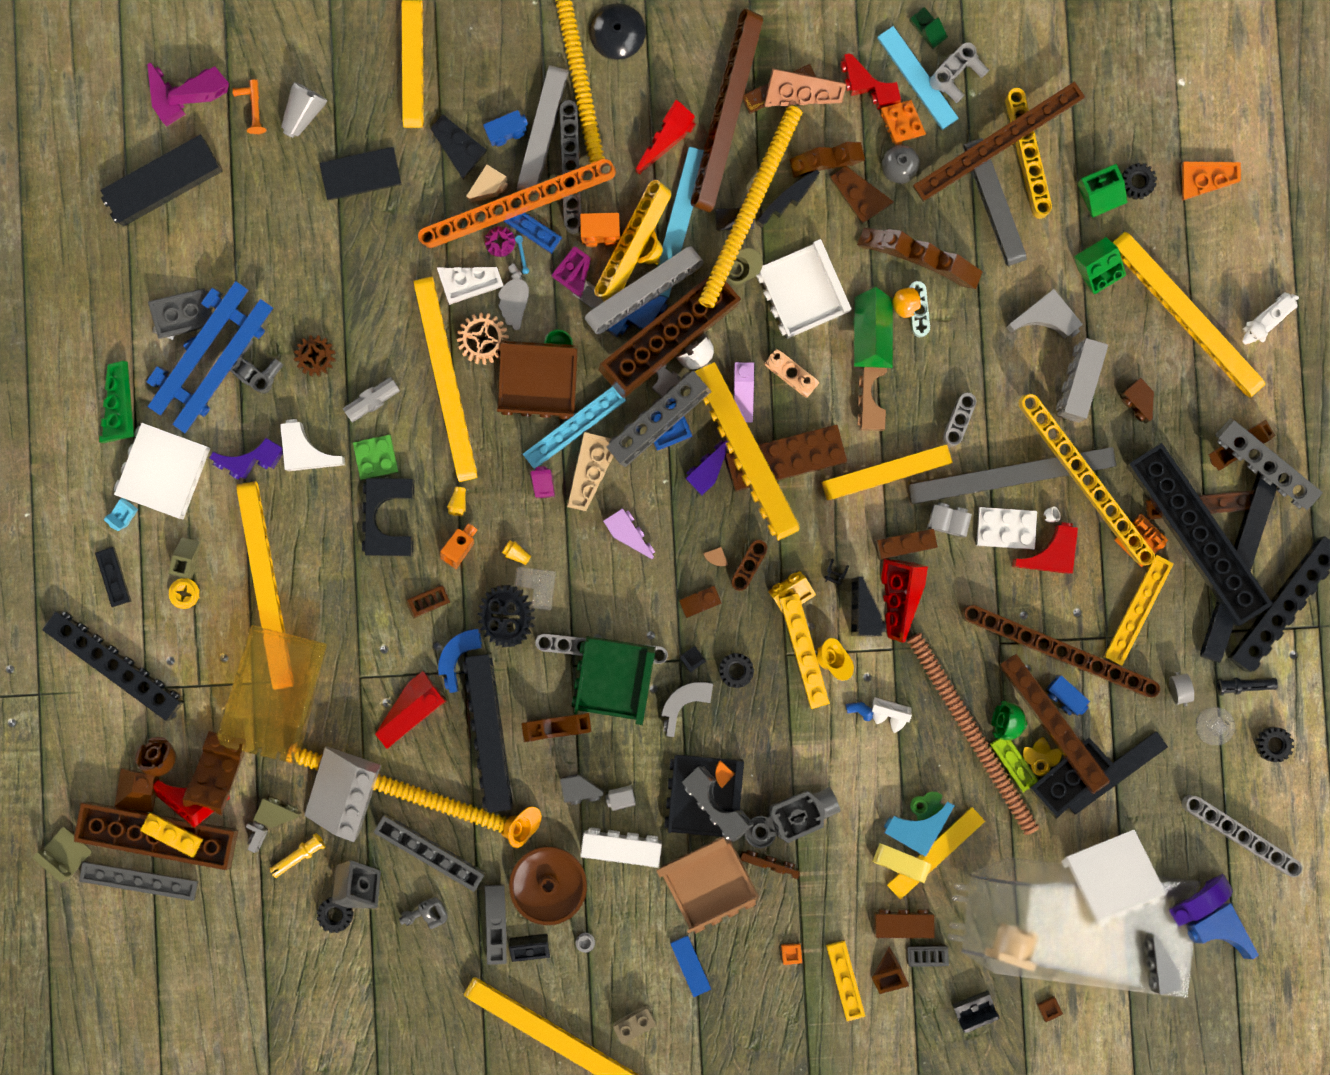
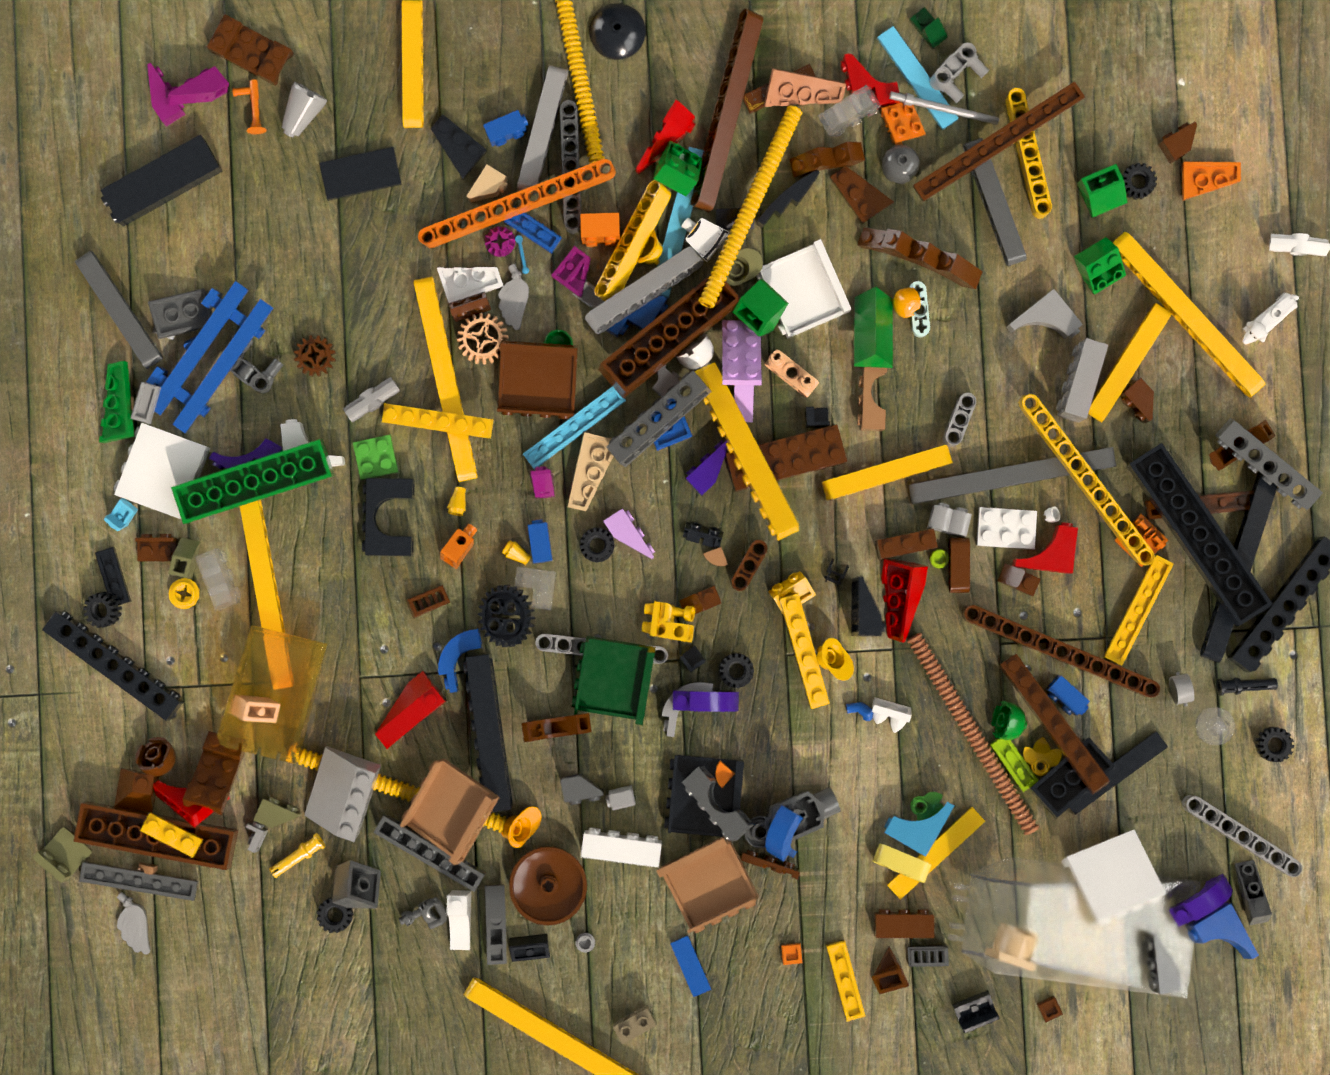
(93, 609): none -> black tyre
(119, 309): none -> dark grey beam
(133, 925): none -> light grey animal
(145, 402): none -> light grey tile
(148, 868): none -> medium nougat tile
(155, 549): none -> reddish brown bracket
(218, 579): none -> clear brick
(249, 49): none -> reddish brown piece
(252, 481): none -> green brick
(255, 708): none -> light nougat brick
(437, 420): none -> yellow plate
(449, 809): none -> medium nougat panel
(459, 918): none -> white arch
(468, 306): none -> reddish brown bracket
(540, 541): none -> blue brick
(597, 533): none -> black tyre
(663, 621): none -> yellow hips
(678, 168): none -> green slope
(704, 237): none -> white torso
(706, 701): none -> dark purple arch
(711, 535): none -> black hinge
(740, 354): none -> lavender plate
(760, 308): none -> green slope
(781, 833): none -> blue arch
(816, 417): none -> black panel
(849, 111): none -> clear brick
(909, 99): none -> light grey bar
(939, 558): none -> lime tile
(959, 565): none -> reddish brown beam
(1019, 579): none -> reddish brown slope
(1128, 362): none -> yellow beam
(1178, 144): none -> reddish brown slope
(1252, 893): none -> dark grey slope
(1299, 244): none -> white piece

